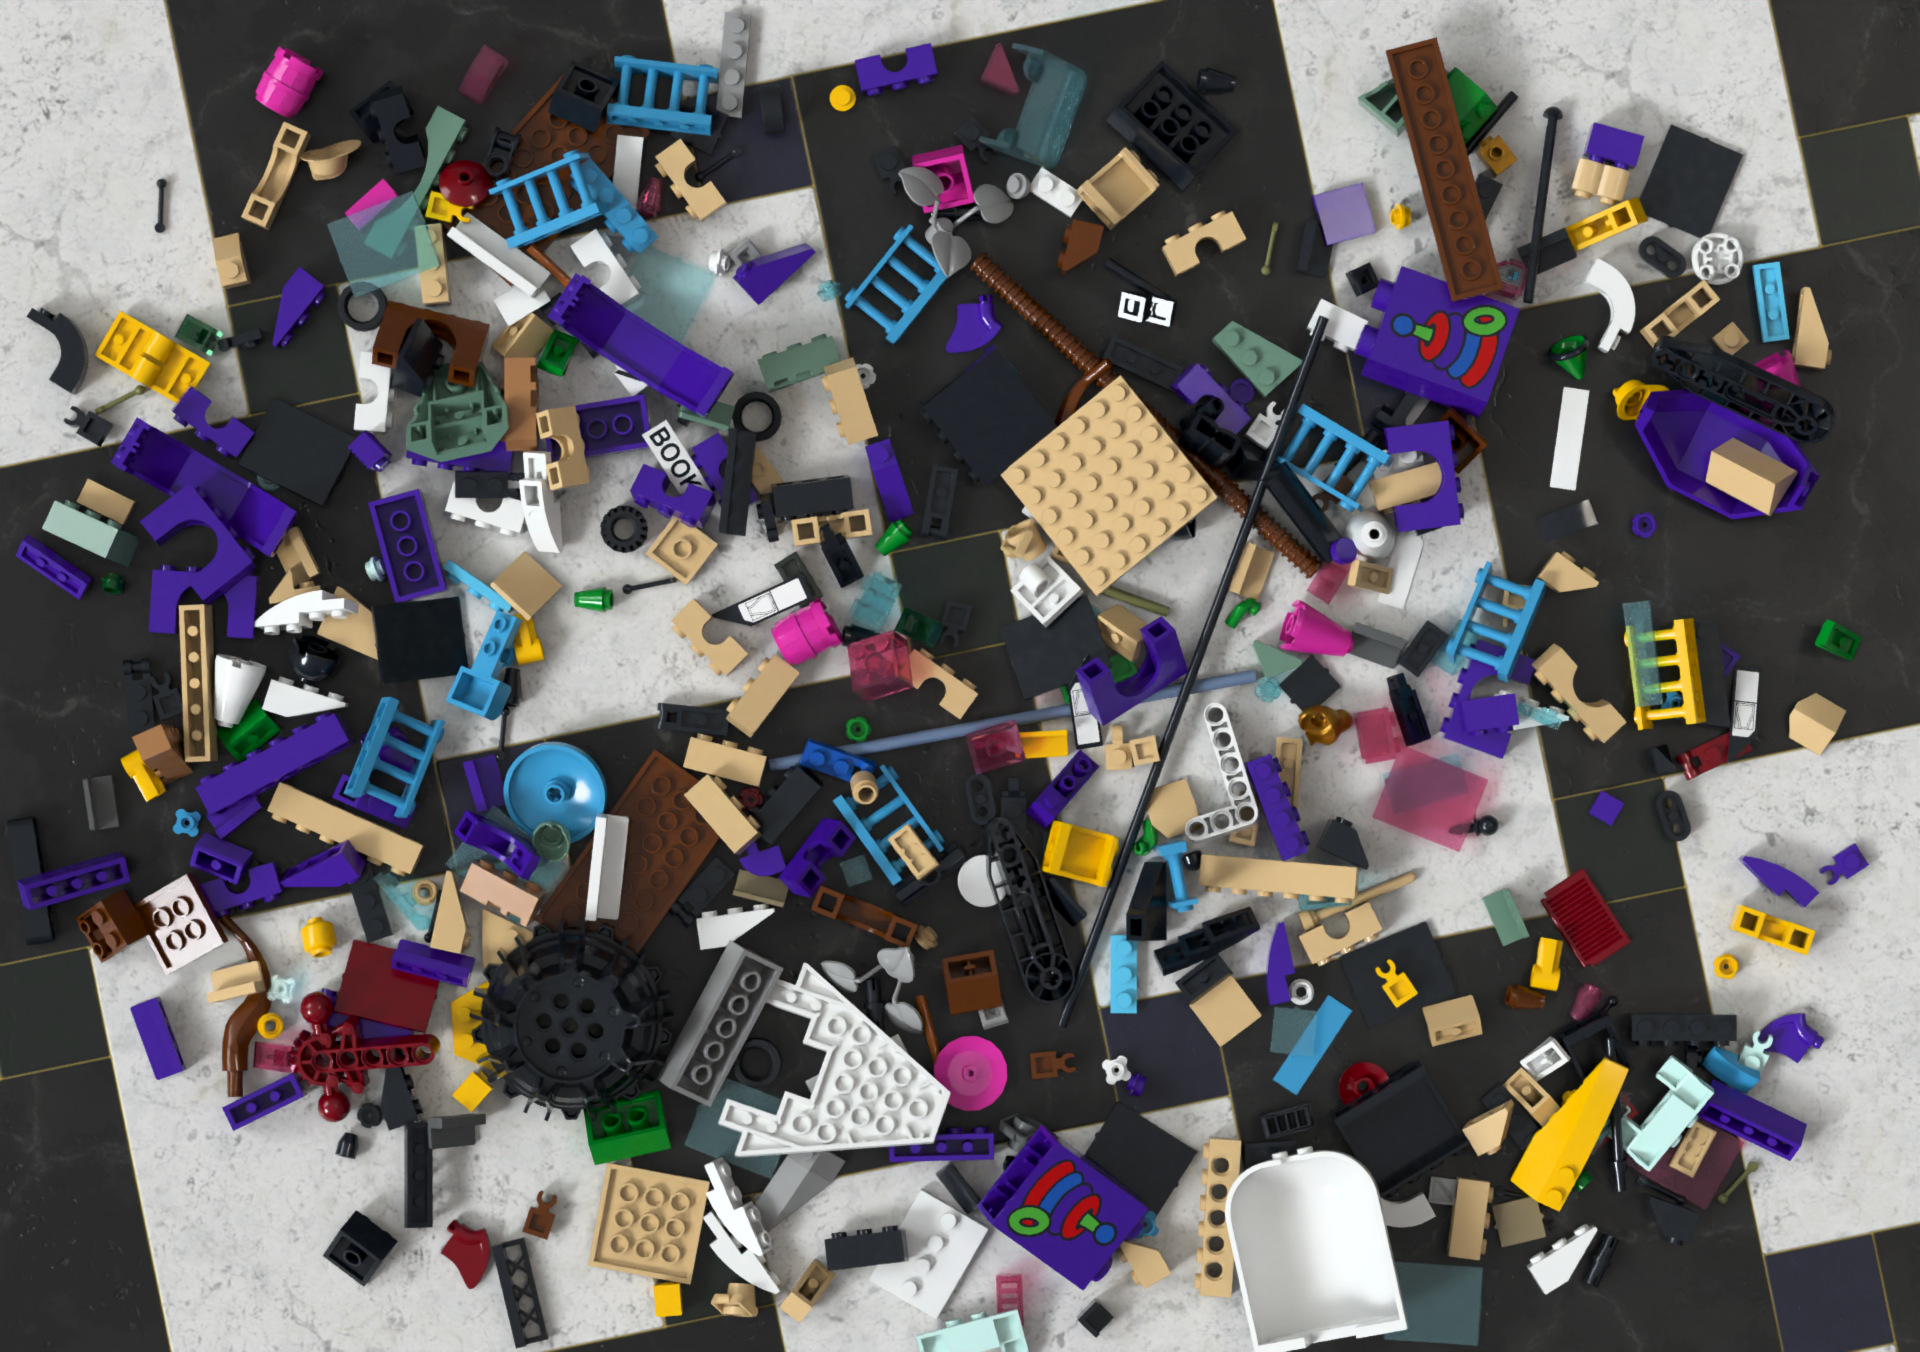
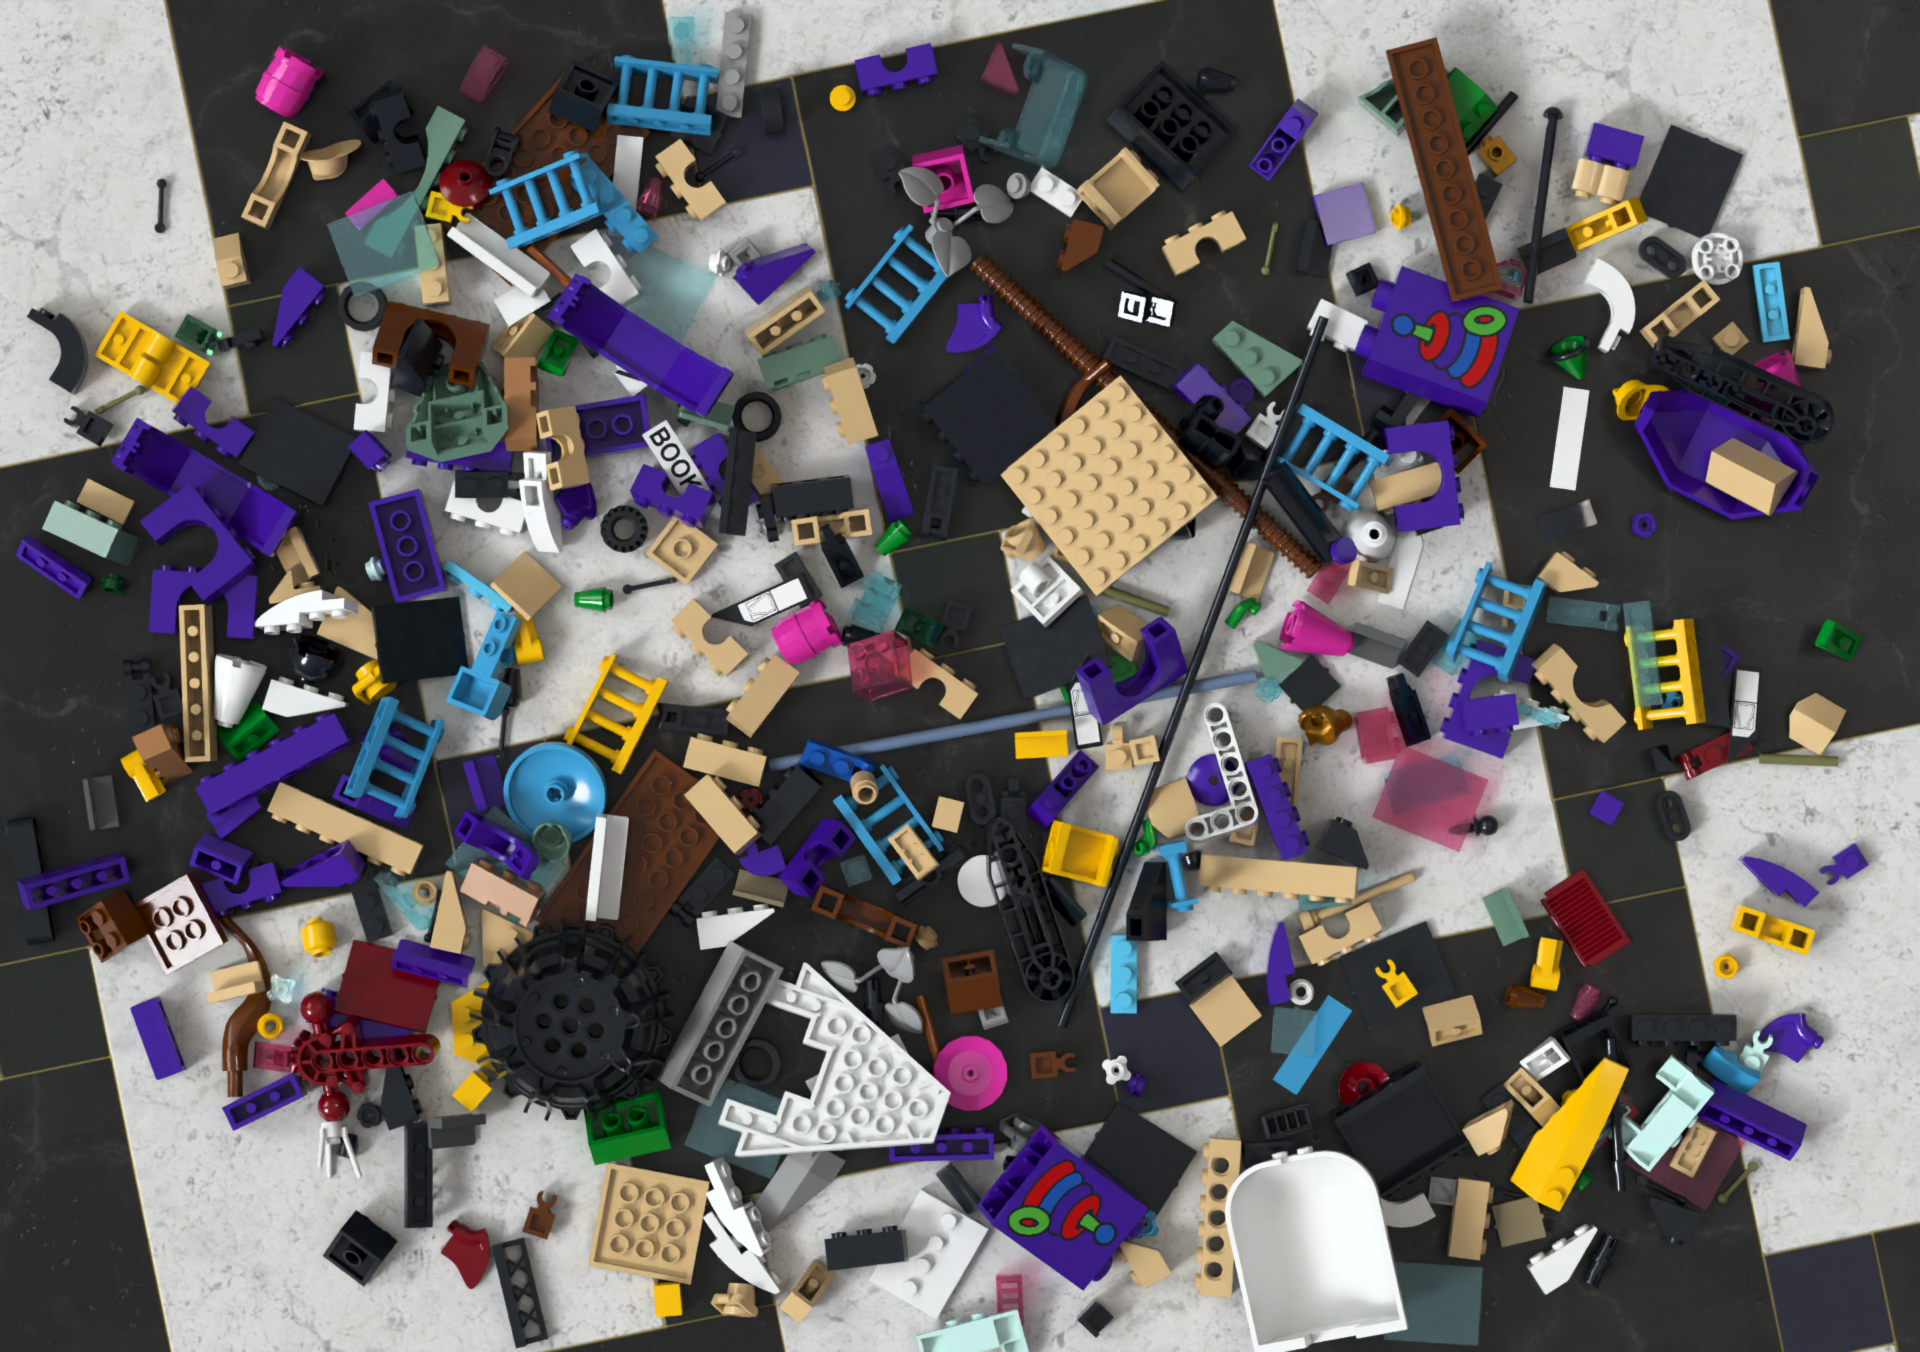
(193, 818): dark azure plate -> none
(330, 1135): none -> white plant
(370, 682): none -> yellow piece
(576, 505): none -> dark purple arm
(629, 734): none -> yellow fence
(681, 32): none -> clear light blue plate
(784, 320): none -> tan brick
(851, 727): green plate -> none
(948, 814): none -> tan panel
(995, 747): clear pink slope -> none
(1199, 781): none -> dark purple dish
(1208, 941): black slope -> none
(1283, 139): none -> dark purple slope
(1581, 613): none -> clear light blue plate
(1788, 759): none -> olive bar

